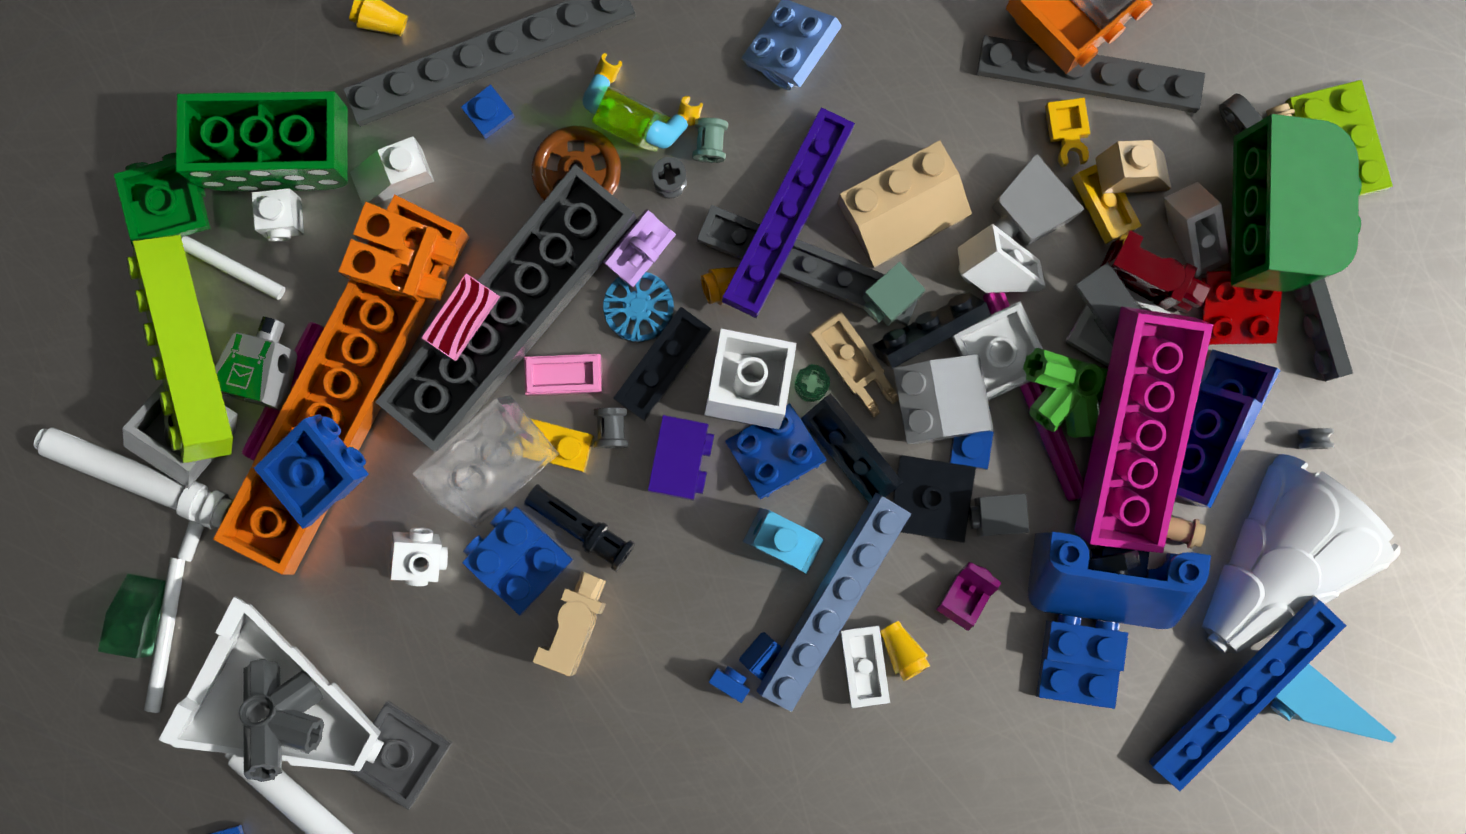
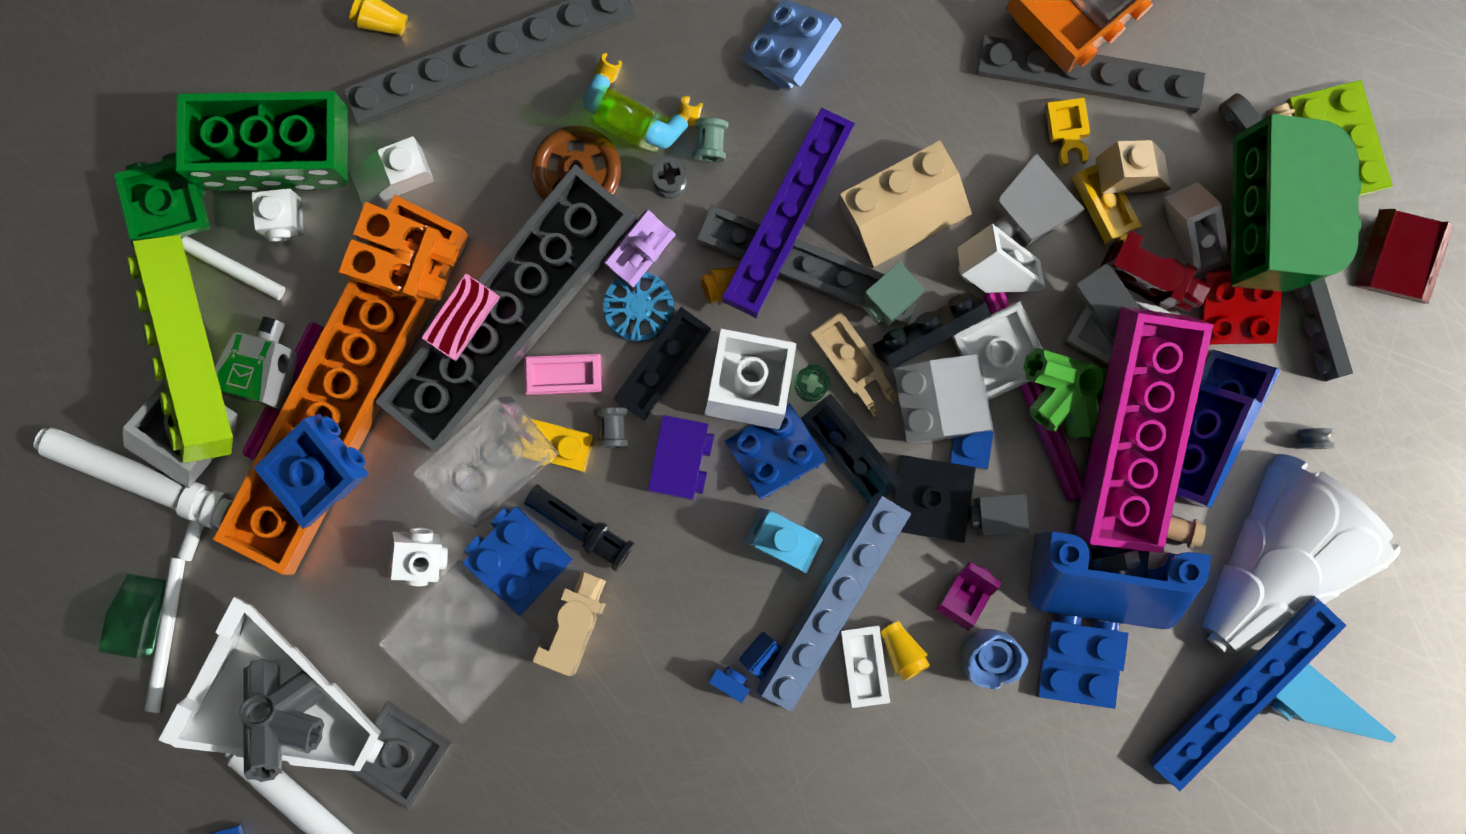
(460, 641): none -> clear plate
(488, 111): blue plate -> none
(993, 658): none -> medium blue hair
(1403, 255): none -> dark red slope

